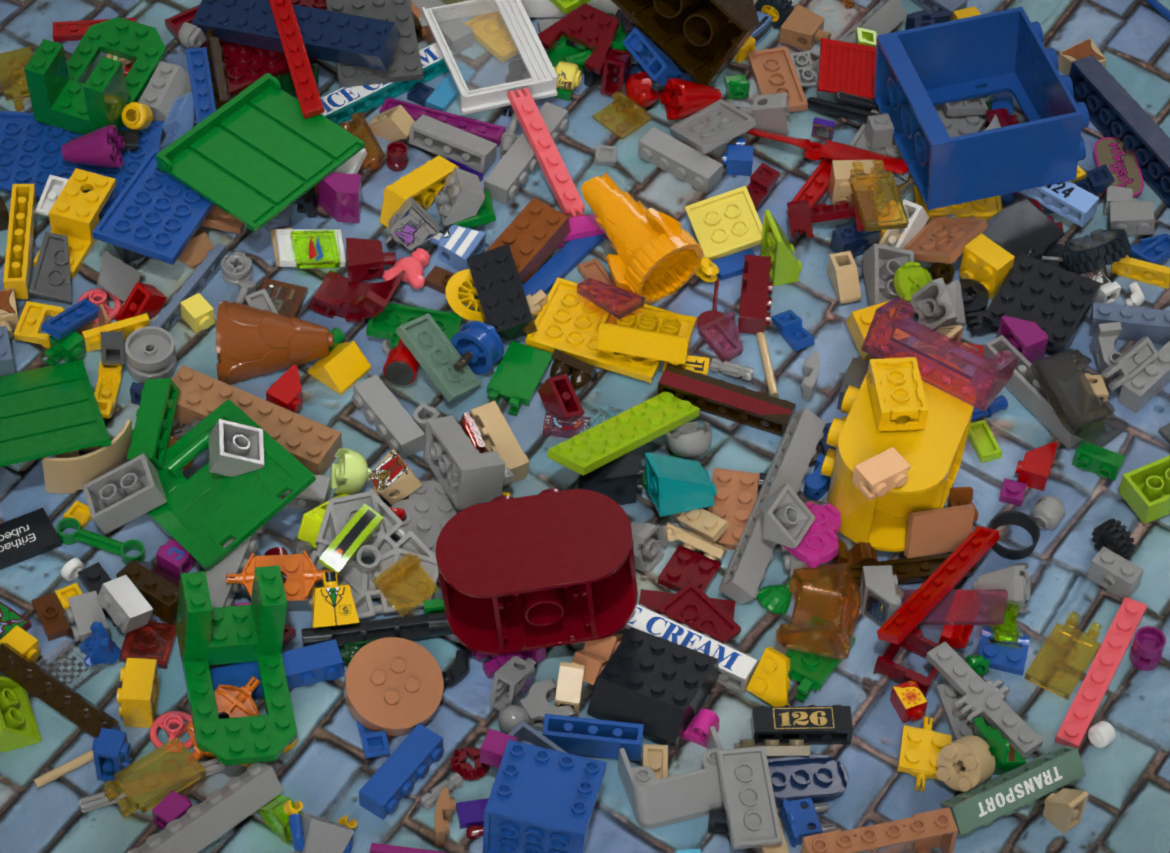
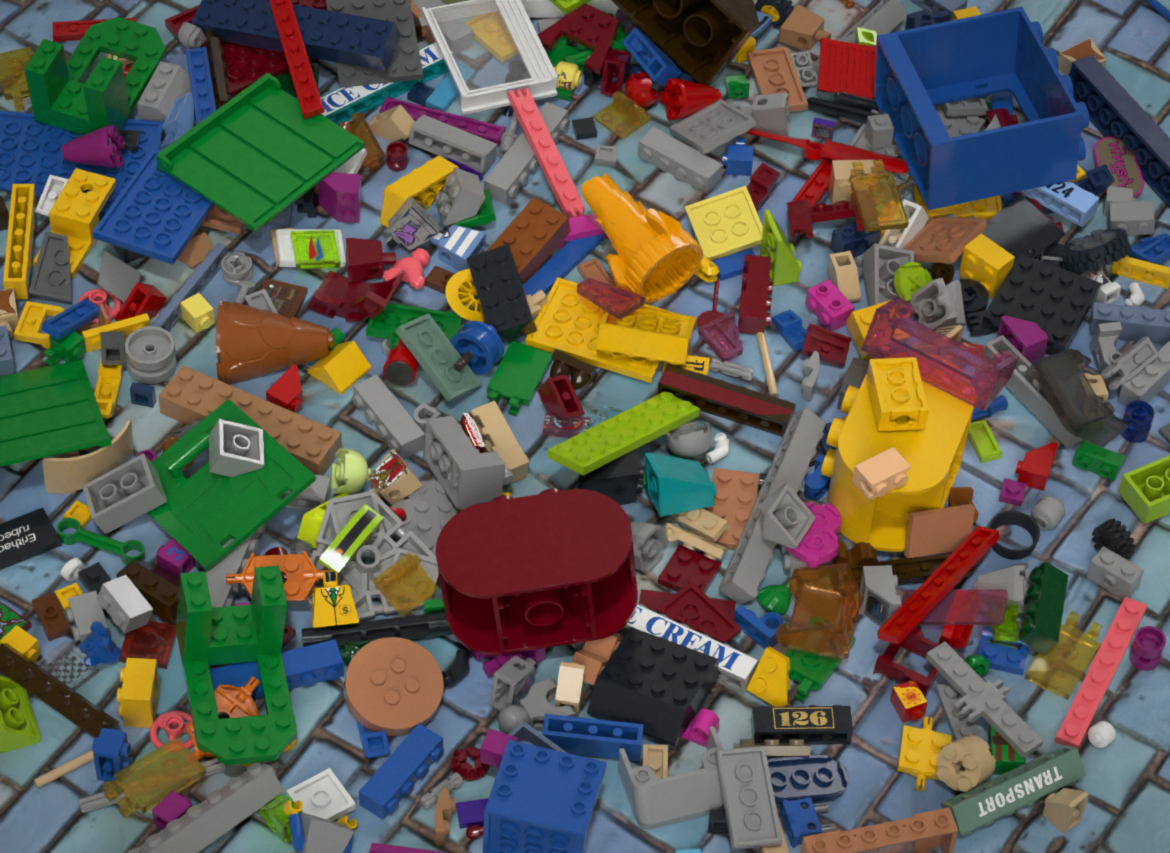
(137, 116): yellow head -> none
(154, 420): green brick -> none
(323, 796): none -> white plate
(584, 128): none -> black tile
(721, 448): none -> white arm
(758, 629): none -> blue plate
(829, 305): none -> dark pink brick
(829, 344): none -> dark red plate
(998, 746): green slope -> none
(1044, 607): none -> dark green brick
(1139, 417): none -> clear blue wheel

